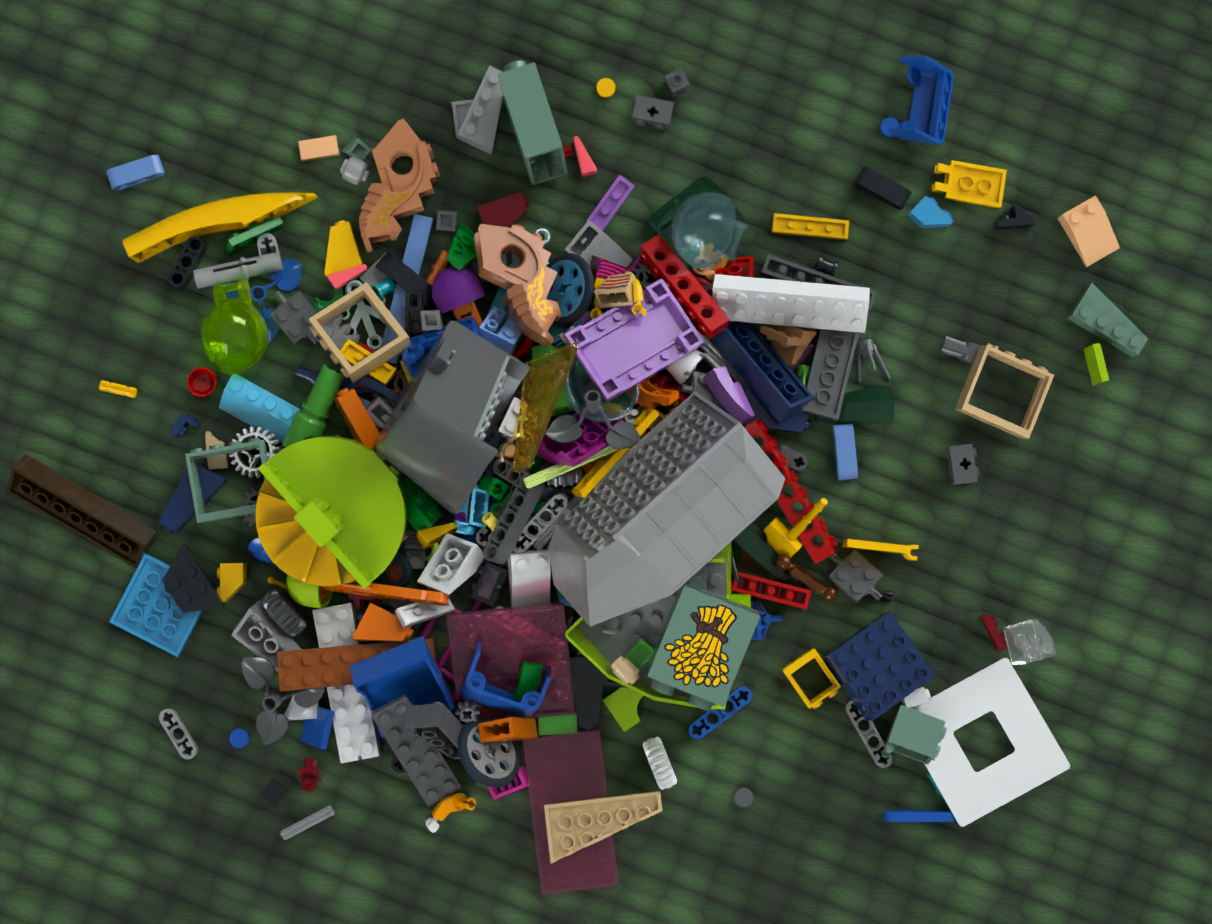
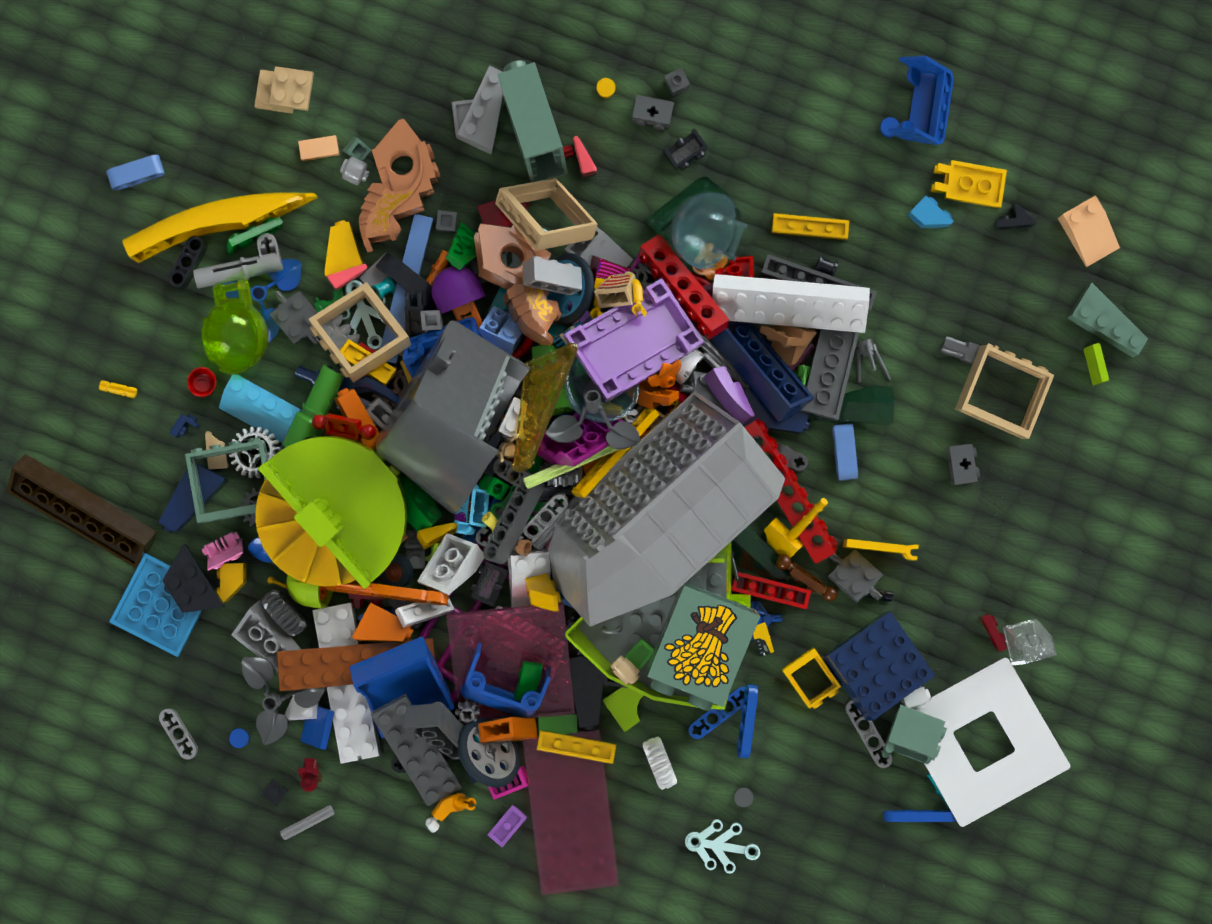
(232, 551): none -> bright pink hinge
(284, 90): none -> tan bracket
(344, 427): none -> red plate
(507, 825): none -> medium lavender plate
(509, 203): none -> tan window
(524, 547): none -> medium nougat hinge
(542, 592): none -> yellow slope
(552, 276): none -> light grey brick
(576, 746): none -> yellow tile
(587, 821): tan wing -> none
(611, 202): medium lavender plate -> none
(666, 376): none -> orange plate
(685, 151): none -> black window
(719, 846): none -> light aqua plant
(747, 721): none -> blue beam
(763, 640): none -> yellow sticker
(882, 188): black beam -> none

